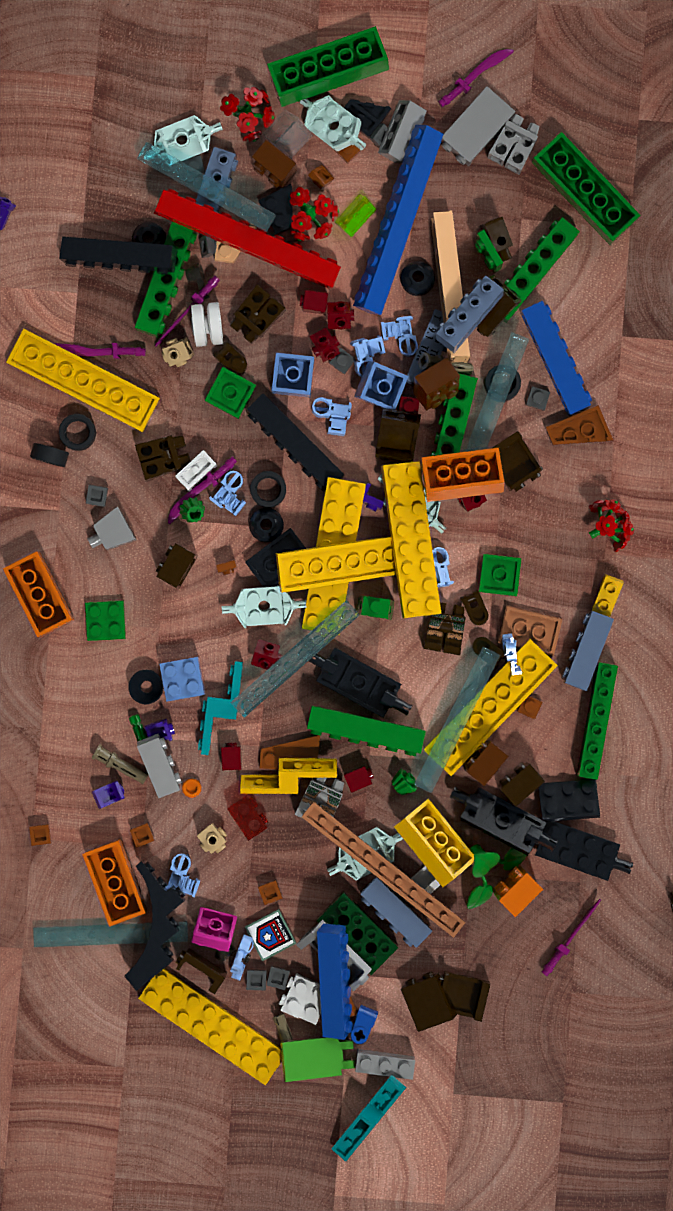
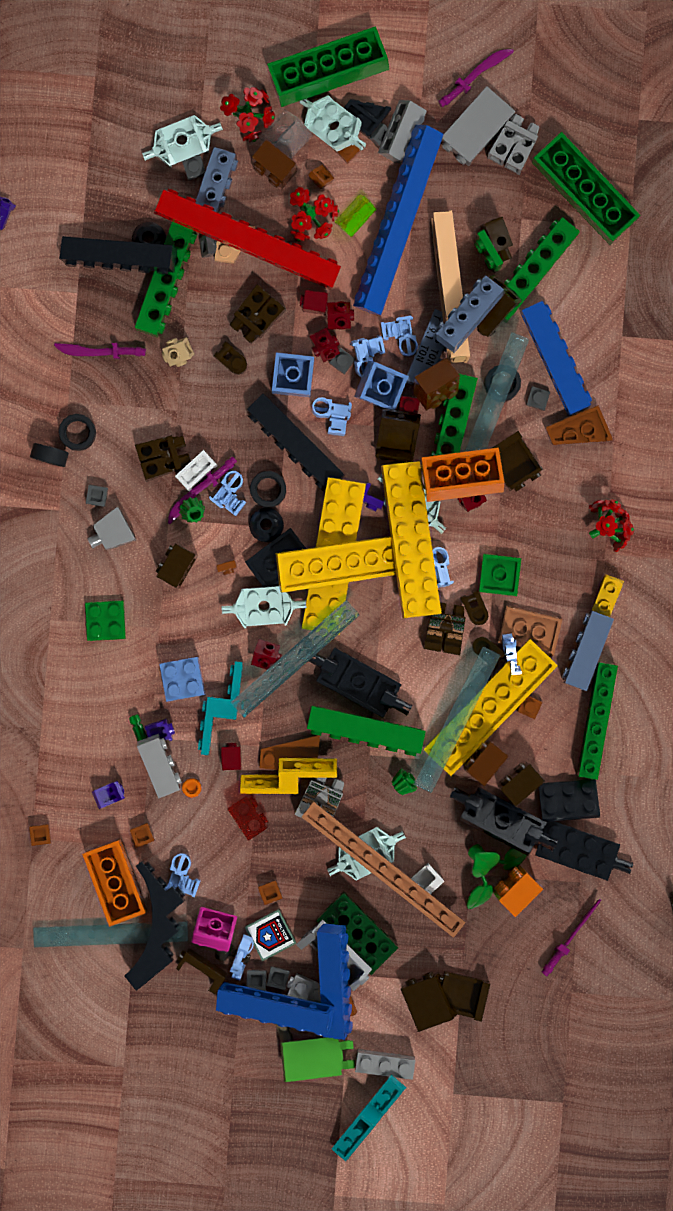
(38, 594): orange brick -> none
(83, 380): yellow plate -> none
(112, 760): dark tan pin -> none
(135, 687): black piece -> none
(196, 275): clear smoke bar -> none
(197, 299): magenta sword -> none
(206, 187): clear light blue plate -> none
(207, 324): white wheel -> none
(212, 831): tan brick -> none
(212, 1025): yellow plate -> none
(230, 393): green plate -> none
(275, 1008): none -> blue brick
(279, 205): black wing -> none
(359, 778): dark red brick -> none
(364, 1021): blue piece -> none
(375, 607): green torso -> none
(399, 915): sand blue brick -> none
(417, 288): black piece -> none
(435, 843): yellow brick -> none
(463, 368): dark tan pin -> none

